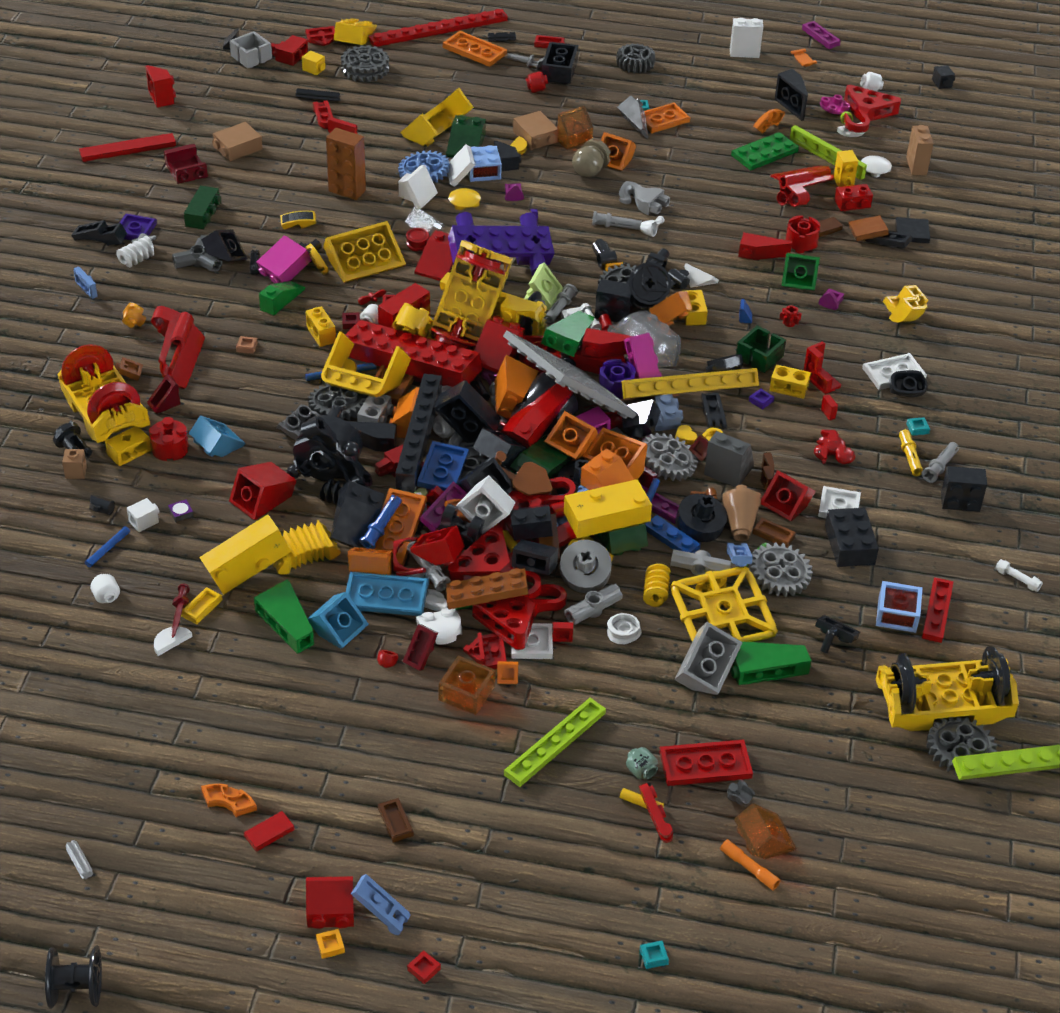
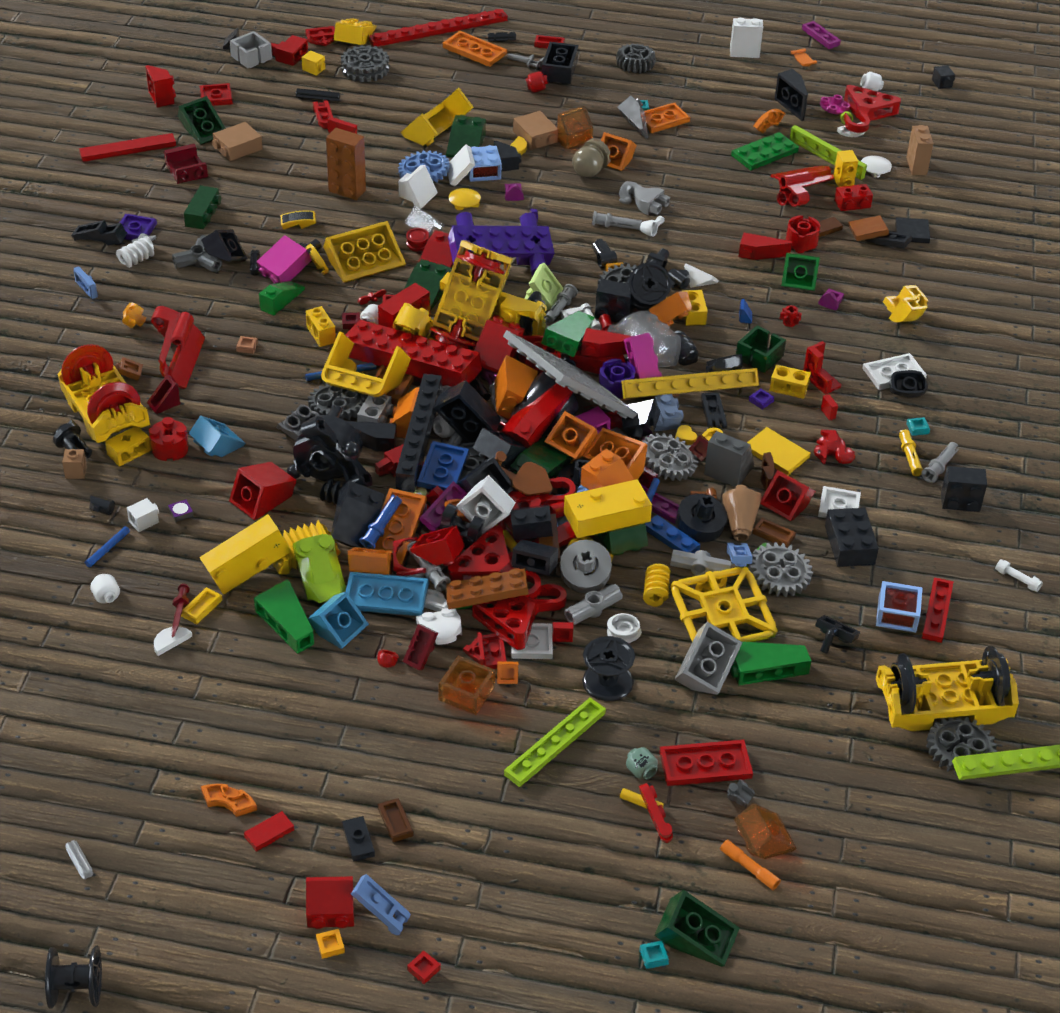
(200, 119): none -> dark green slope
(217, 93): none -> red tile
(319, 567): none -> lime slope
(358, 838): none -> black plate
(429, 276): none -> dark green slope
(608, 668): none -> black piece
(689, 352): none -> black piece
(696, 929): none -> dark green slope
(785, 454): none -> yellow tile

